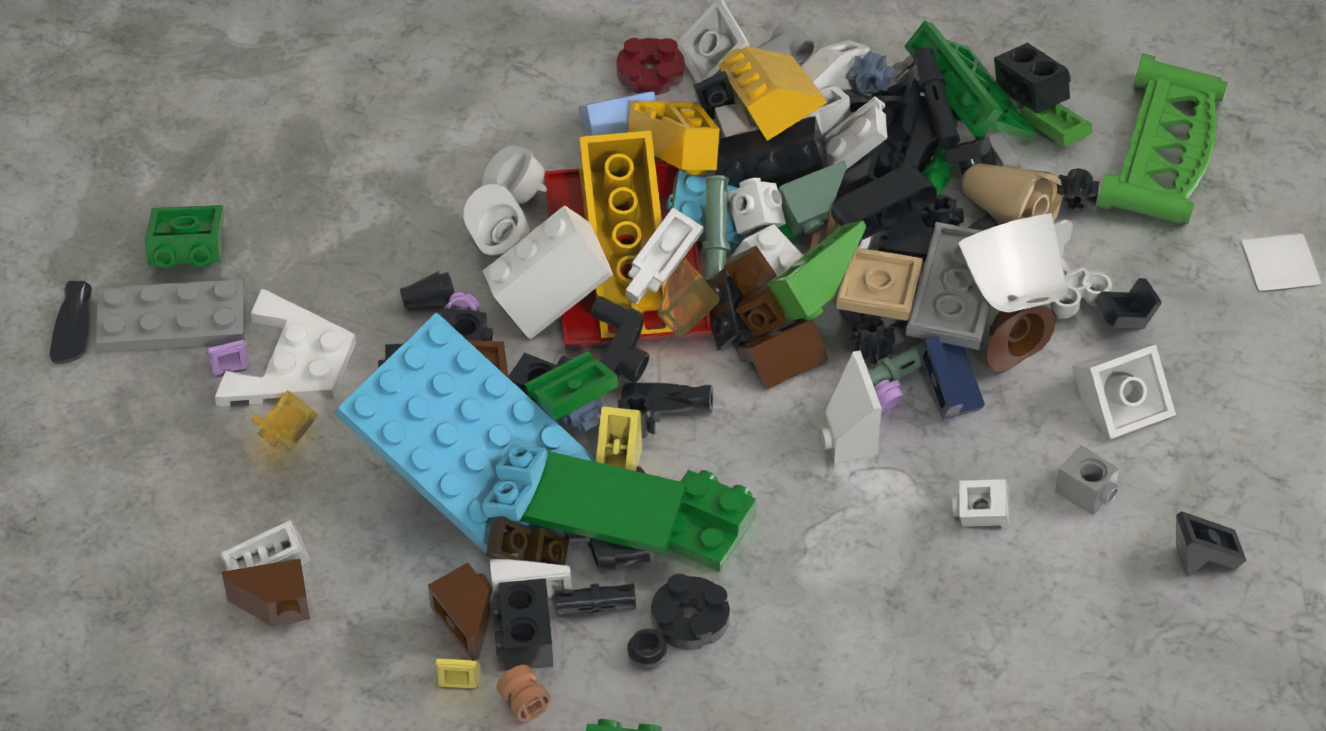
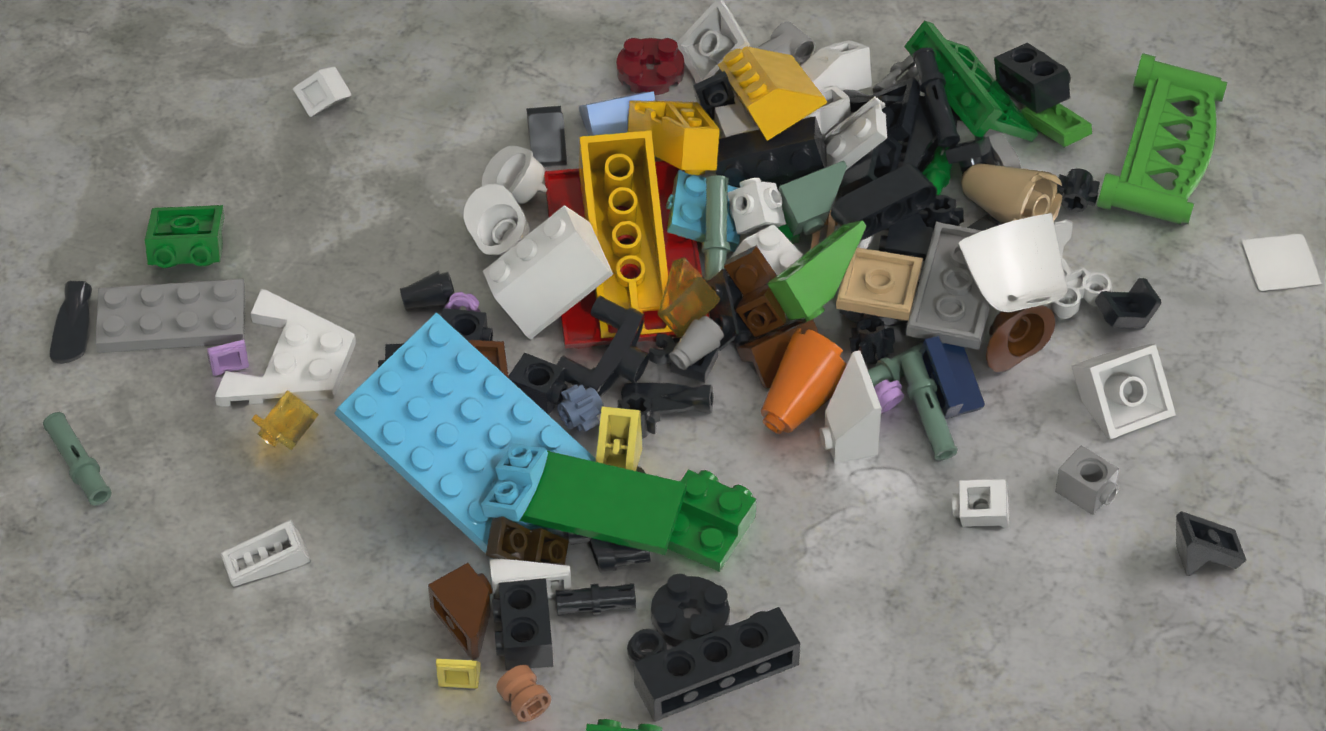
(83, 469): none -> sand green pin
(269, 591): reddish brown slope -> none
(321, 91): none -> white panel
(547, 135): none -> black slope
(571, 385): green plate -> none
(662, 254): white hinge -> none
(698, 341): none -> light grey cone
(698, 371): none -> black plate
(704, 680): none -> black brick
(803, 381): none -> orange cone
(871, 73): sand blue gear -> none
(922, 391): none -> sand green pin

